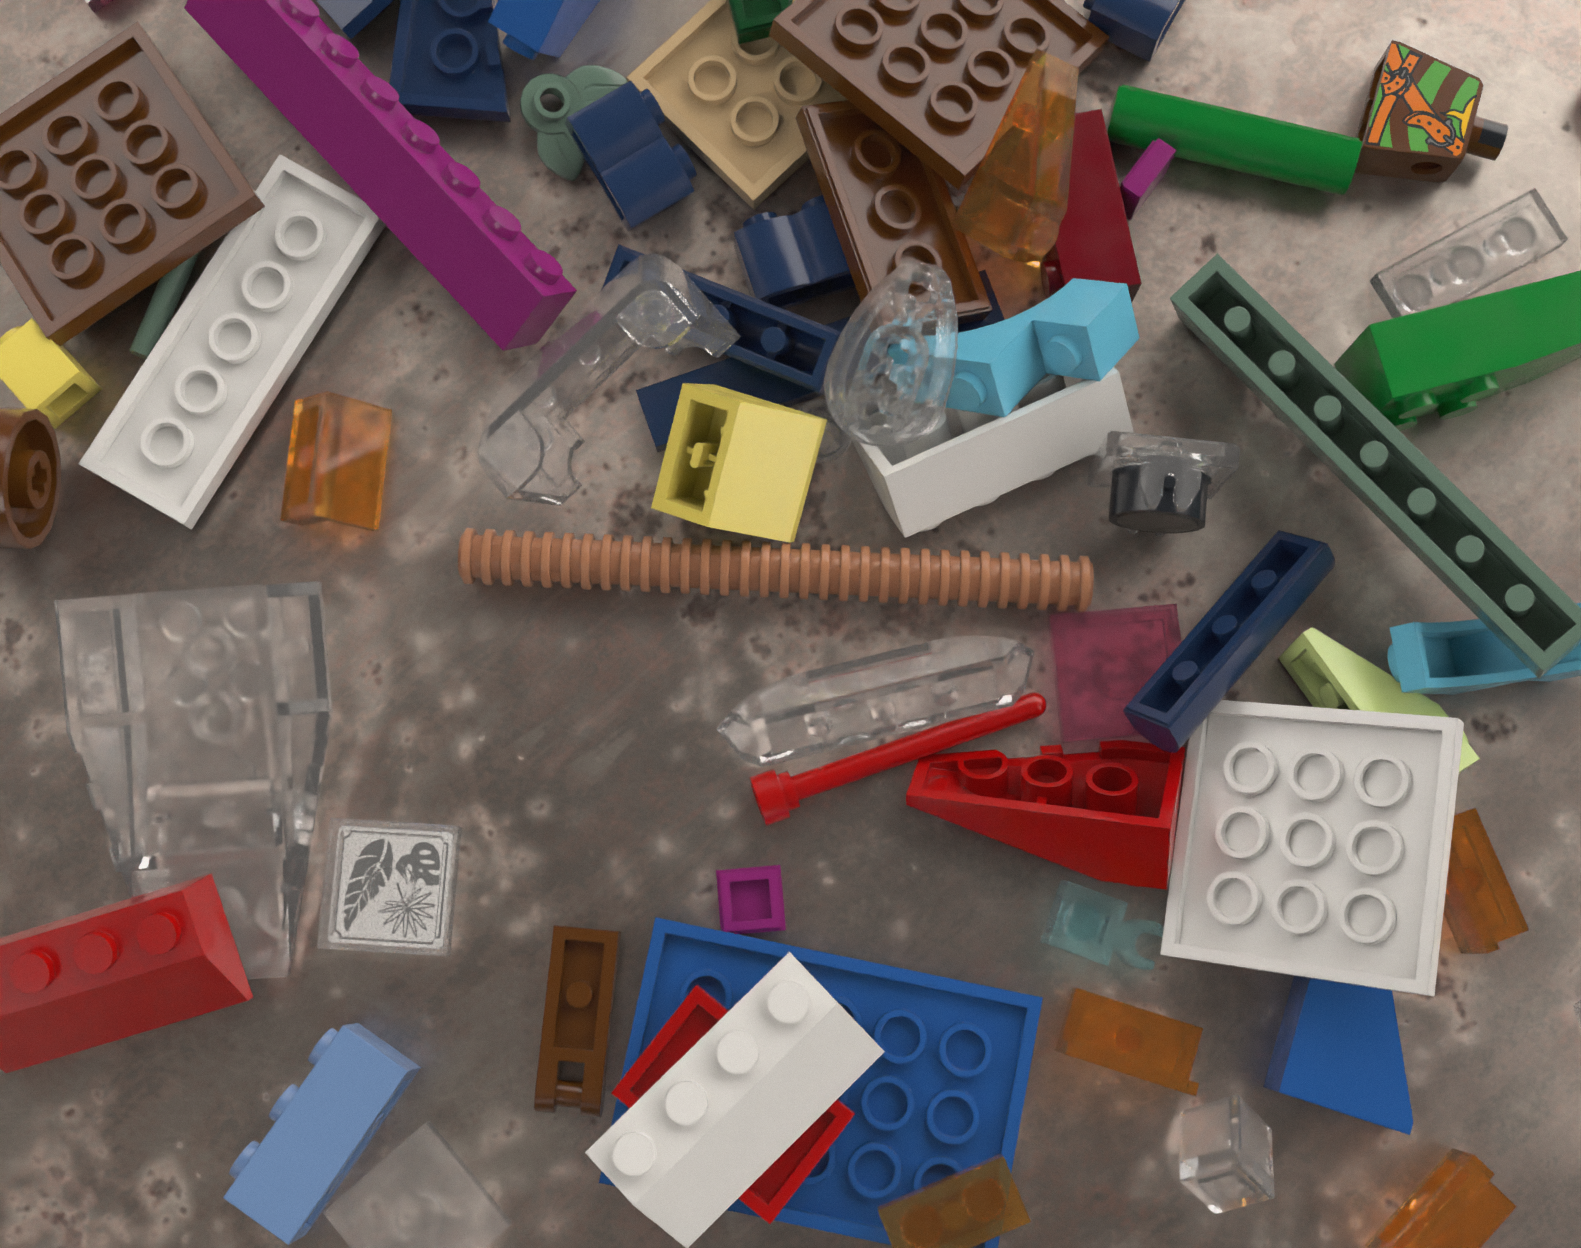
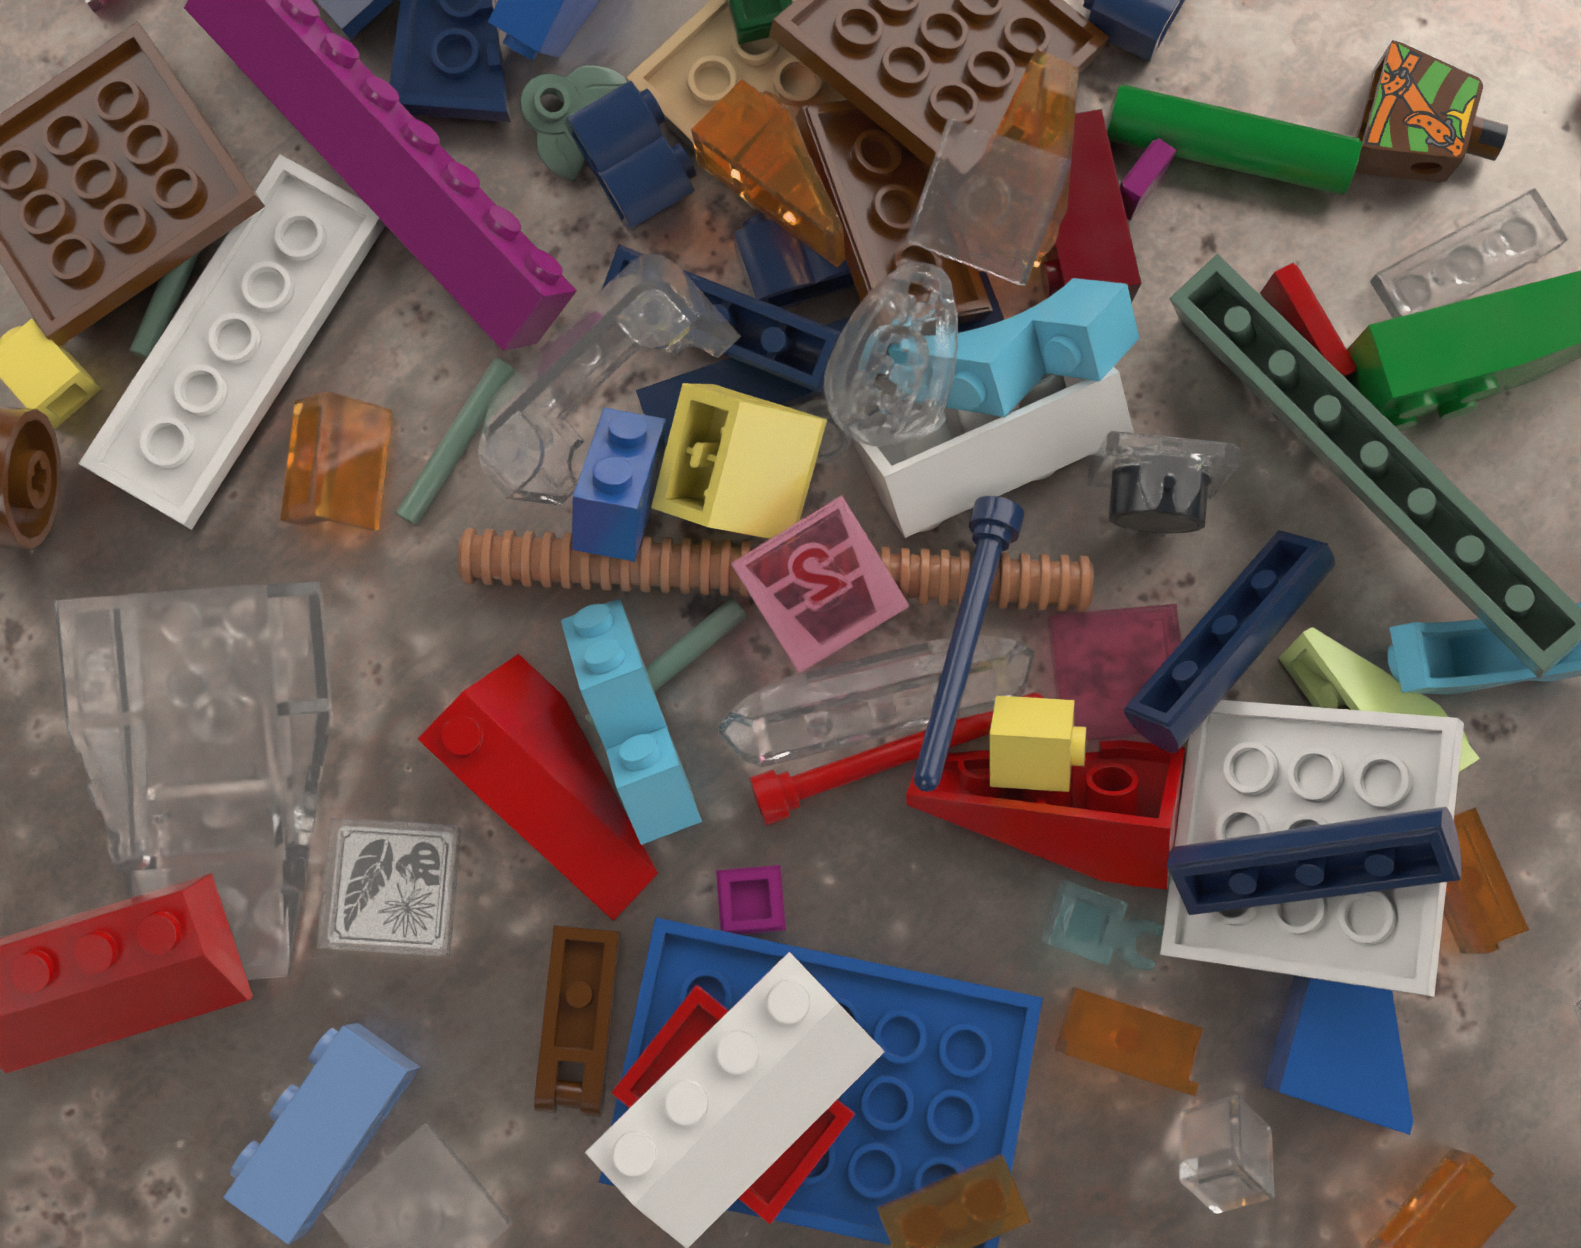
(453, 443): none -> sand green bar
(533, 766): none -> red wedge
(618, 484): none -> blue brick
(629, 721): none -> medium azure arch
(692, 645): none -> sand green bar
(761, 157): none -> clear orange slope
(820, 584): none -> clear pink tile
(988, 201): none -> clear tile
(994, 526): none -> dark blue piece
(1034, 743): none -> light yellow brick
(1296, 302): none -> red tile
(1318, 861): none -> dark blue brick

